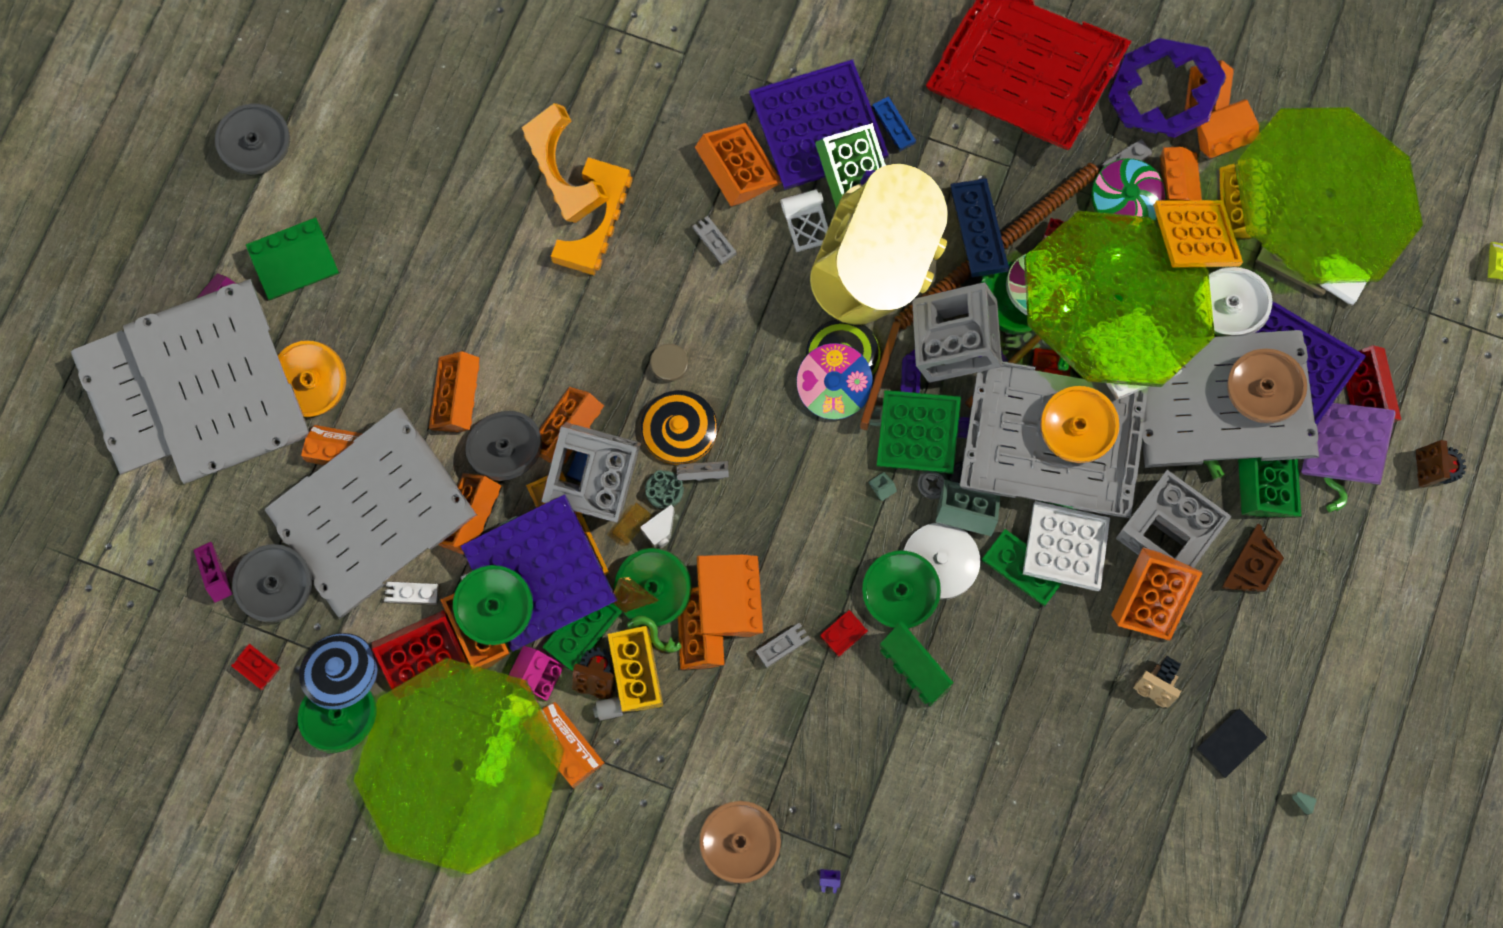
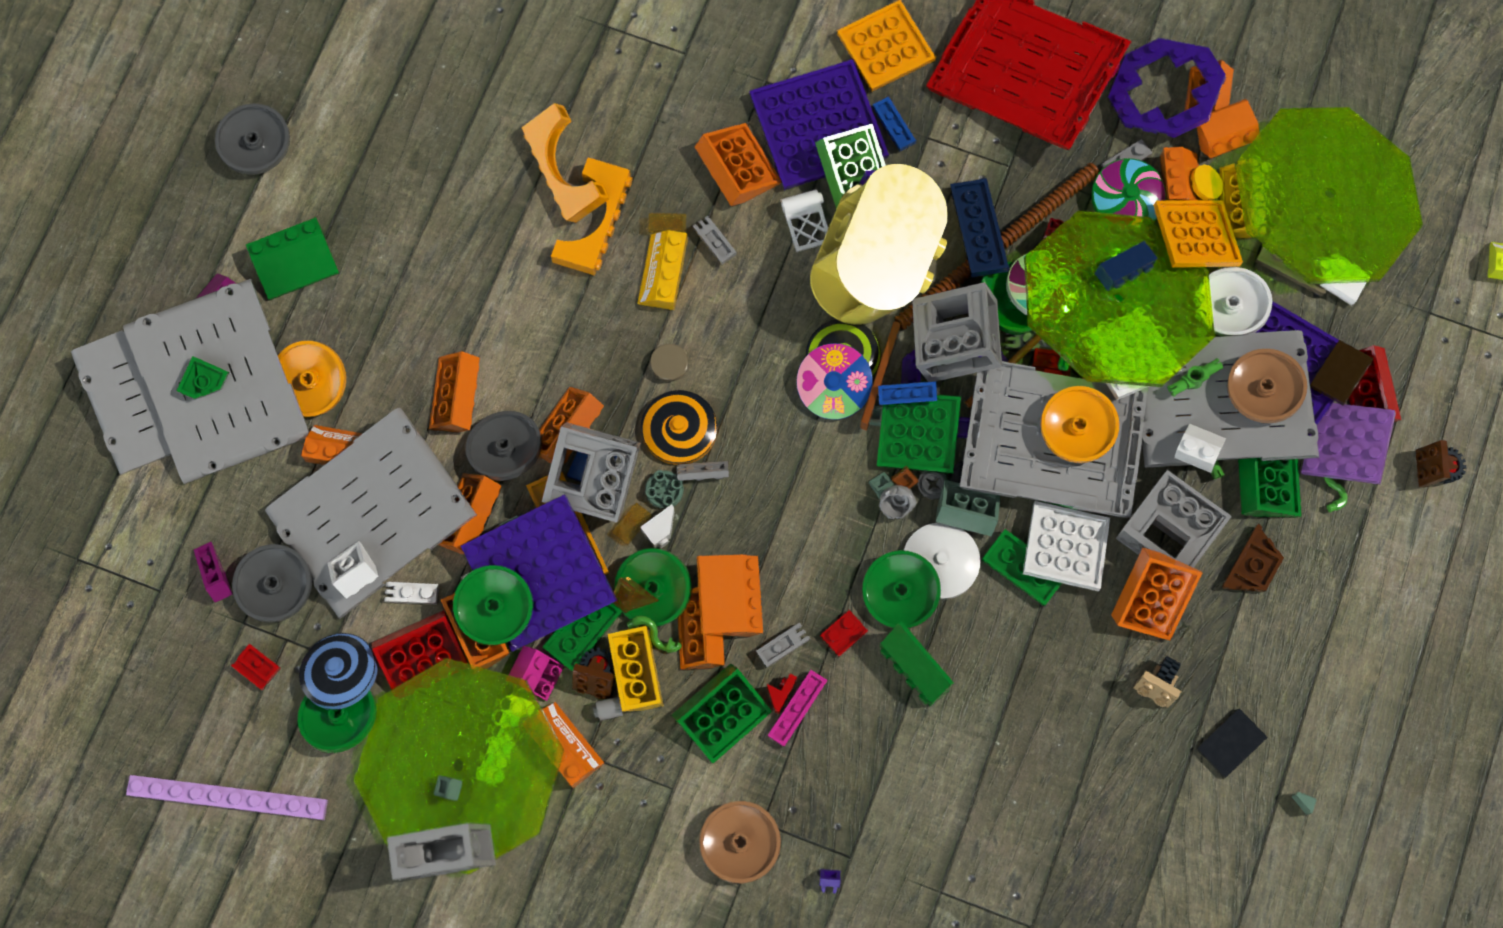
(201, 379): none -> green plate
(227, 797): none -> lavender plate
(352, 570): none -> white slope
(441, 851): none -> light grey piece
(448, 787): none -> sand green slope
(663, 269): none -> yellow slope
(667, 221): none -> clear yellow plate
(721, 713): none -> green slope
(779, 697): none -> red slope
(797, 708): none -> dark pink plate
(886, 45): none -> light orange plate
(897, 502): none -> light grey hair
(905, 478): none -> dark orange tile
(907, 393): none -> blue plate
(1126, 266): none -> dark blue brick
(1188, 382): none -> bright green pin
(1200, 448): none -> white slope
(1206, 182): none -> yellow tile
(1341, 372): none -> dark brown tile

